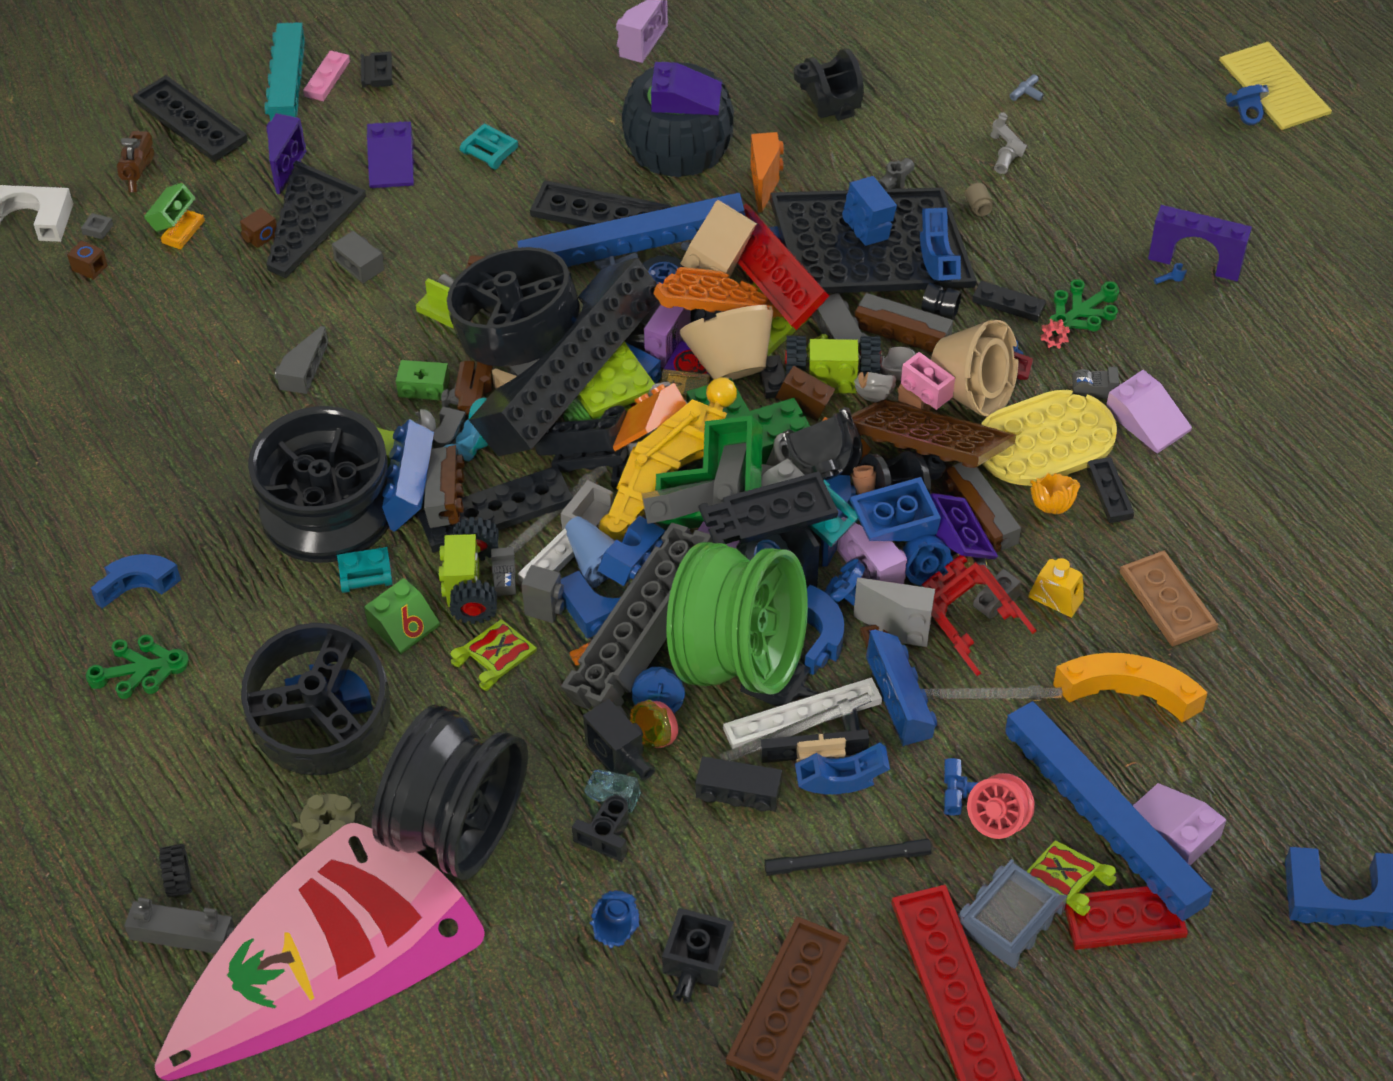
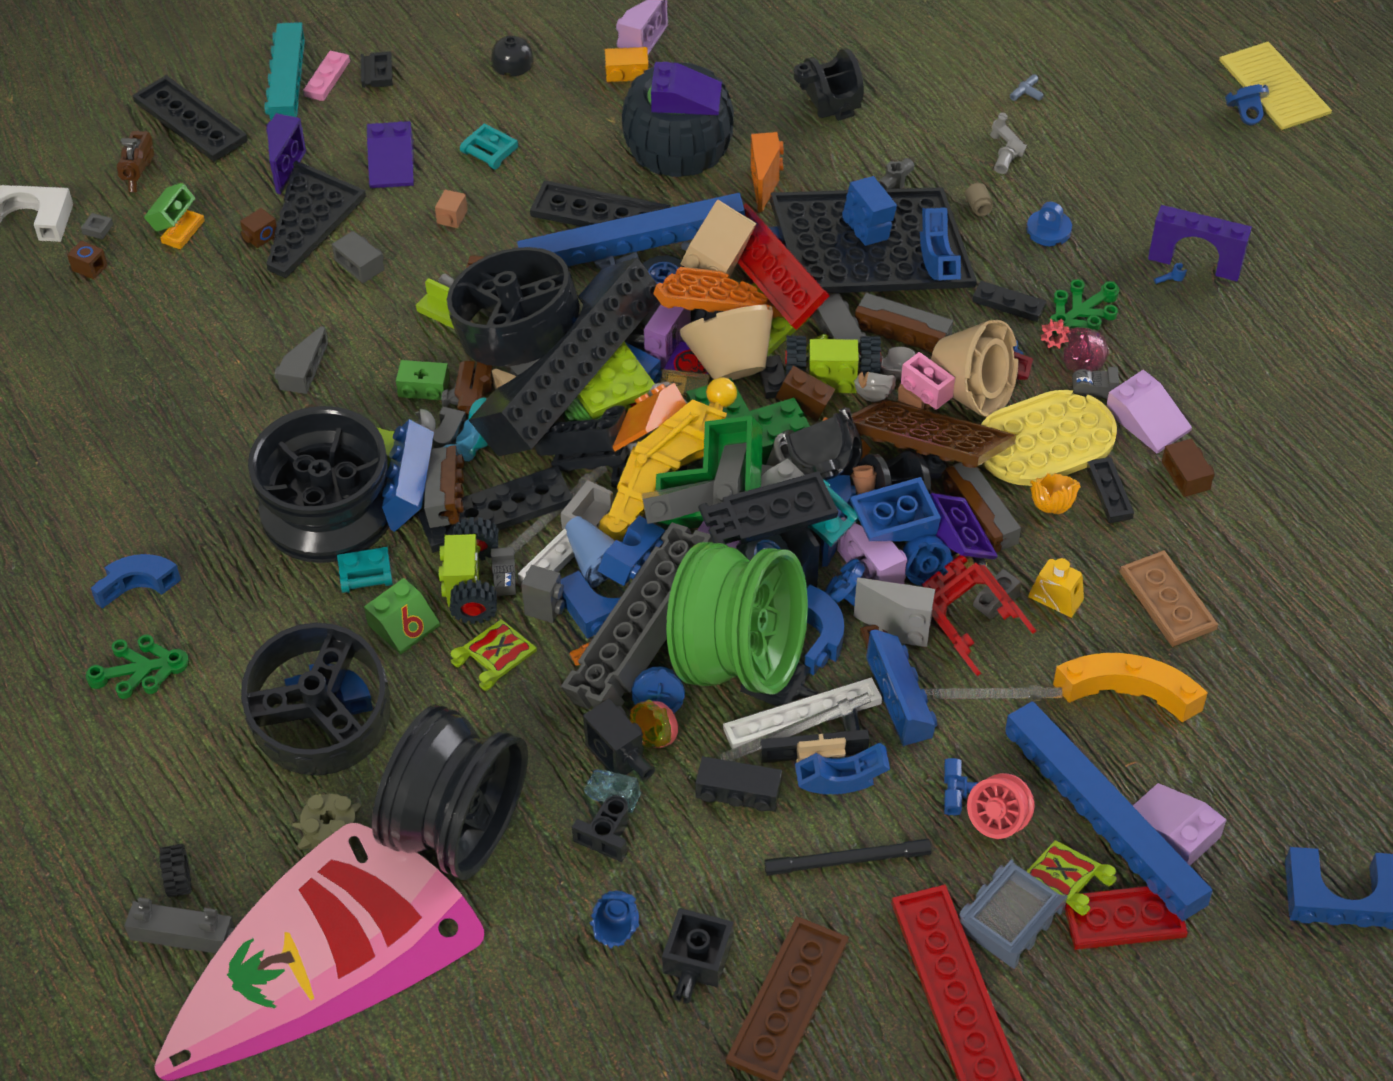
(451, 208): none -> nougat brick
(512, 56): none -> black cylinder
(625, 63): none -> light orange brick
(941, 301): black wheel -> none
(1049, 225): none -> blue tile
(1085, 350): none -> clear pink cylinder
(1188, 467): none -> reddish brown brick

